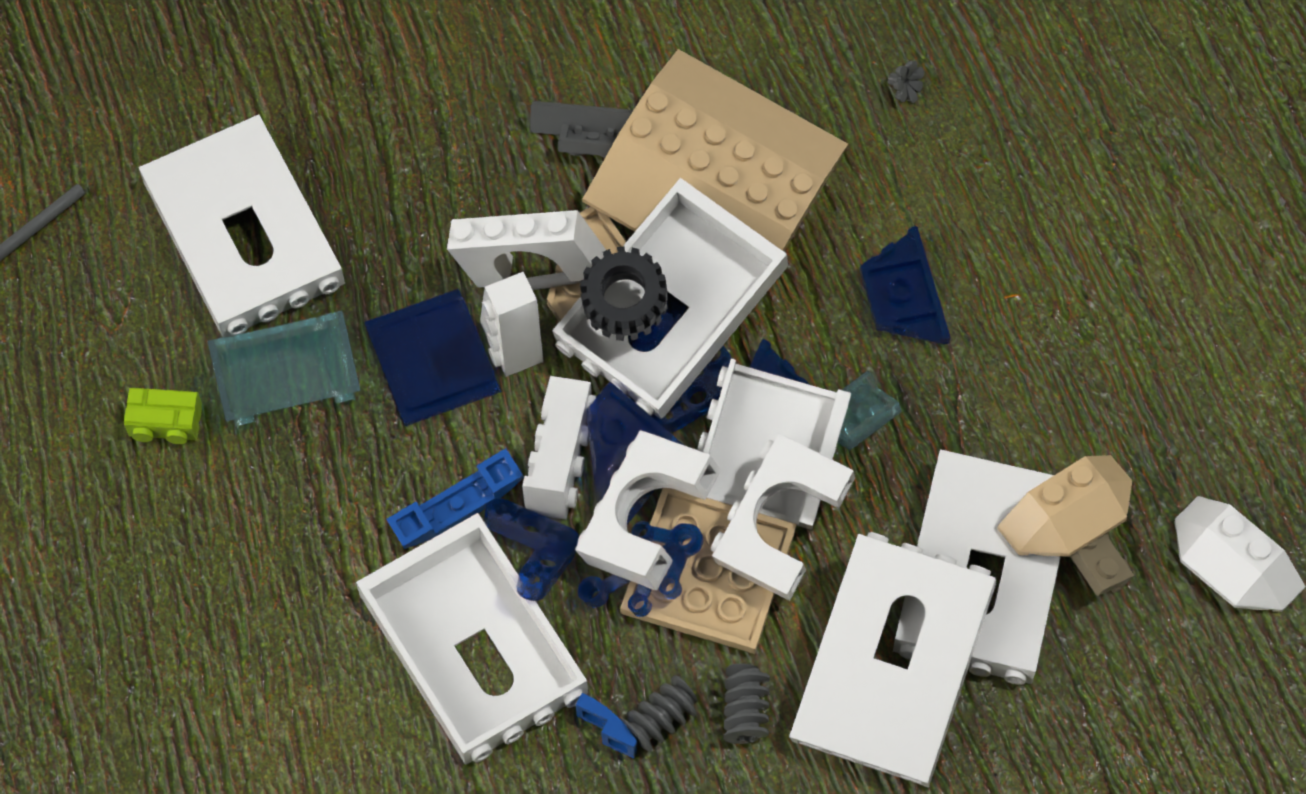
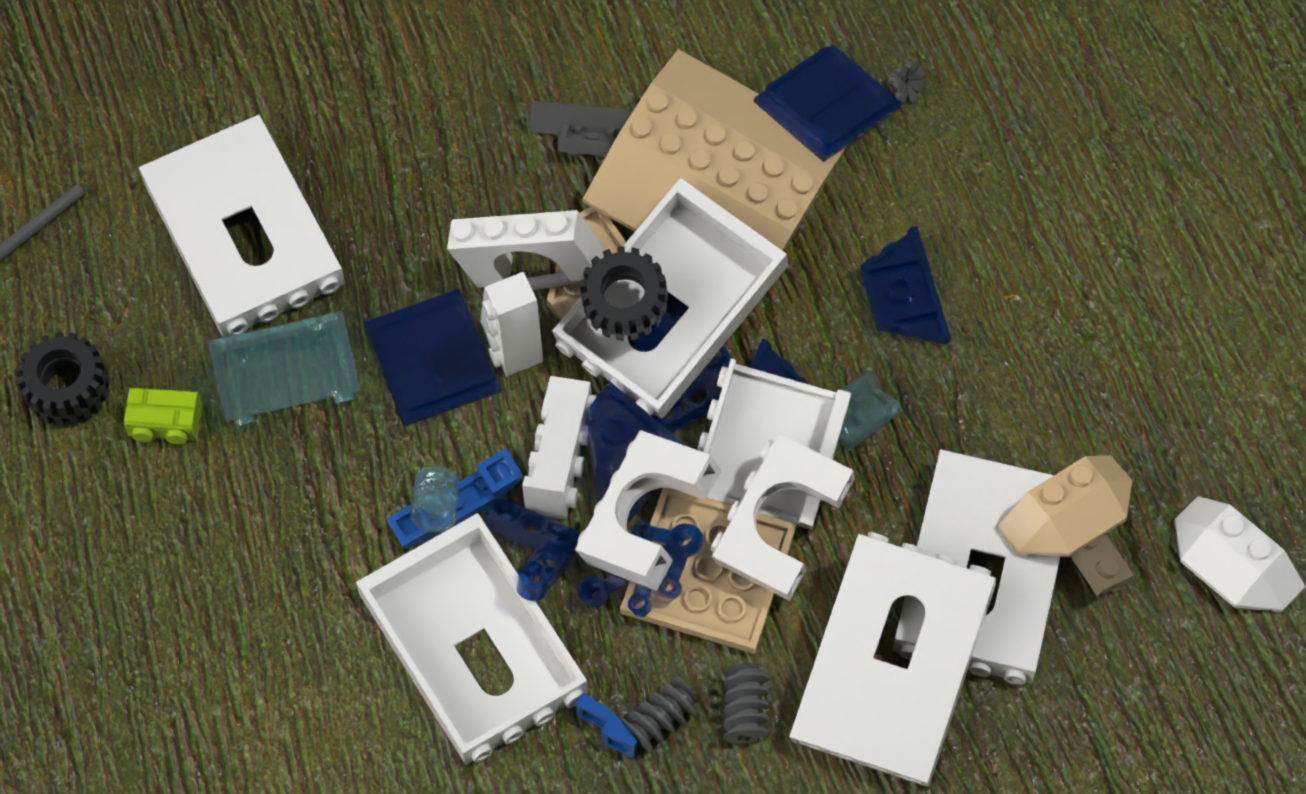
(54, 357): none -> black tyre
(435, 499): none -> clear light blue wheel
(827, 102): none -> clear blue piece

